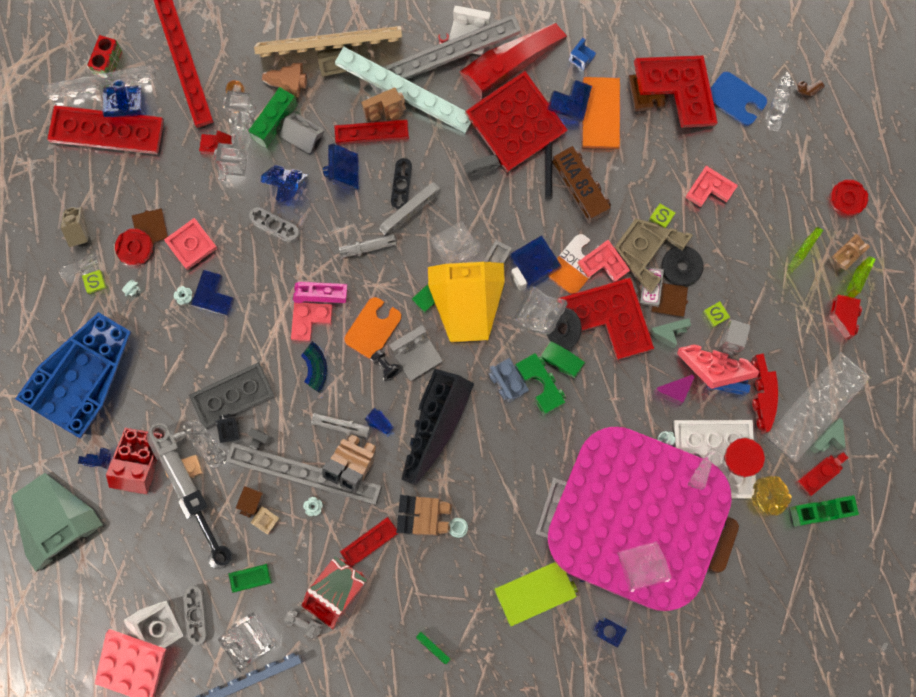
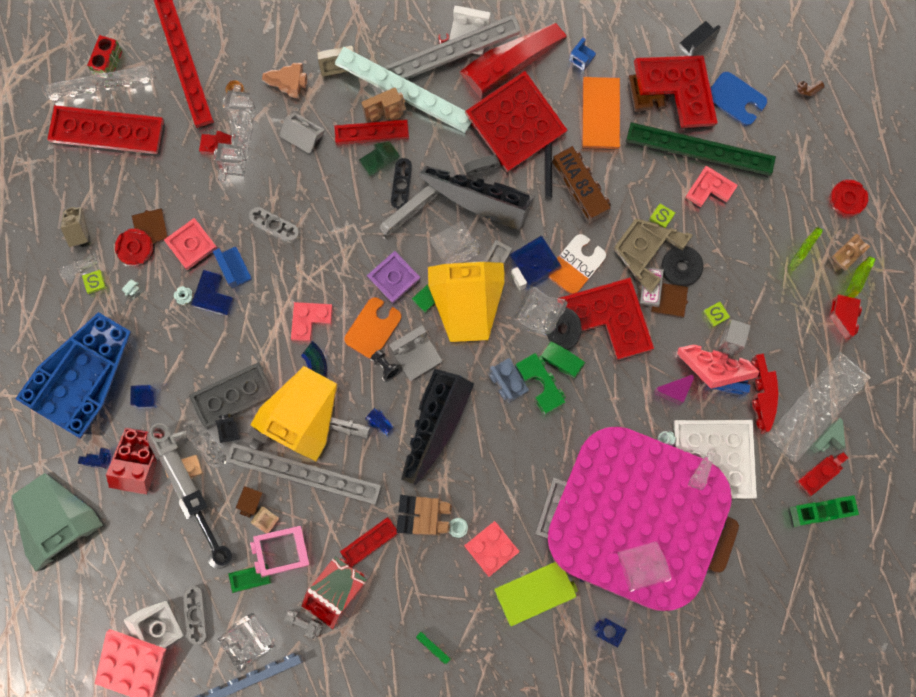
(122, 100): clear blue plate -> none
(143, 396): none -> clear blue panel
(232, 266): none -> blue panel
(265, 126): green arch -> none
(284, 179): clear blue plate -> none
(299, 413): none -> yellow wedge
(300, 548): none -> bright pink window
(313, 501): light aqua plate -> none
(320, 42): tan plate -> none
(320, 292): dark pink plate -> none
(342, 167): clear blue plate -> none
(349, 463): hips -> none
(366, 246): light grey pin -> none
(381, 156): none -> clear green slope
(393, 277): none -> medium lavender plate
(491, 548): none -> coral plate
(494, 202): none -> black wedge
(575, 104): clear blue plate -> none
(605, 257): coral plate -> none
(666, 332): sand green slope -> none
(699, 38): none -> black panel
(701, 149): none -> dark green plate
(744, 457): red tile -> none
(780, 103): clear animal -> none
(780, 493): clear yellow plate -> none

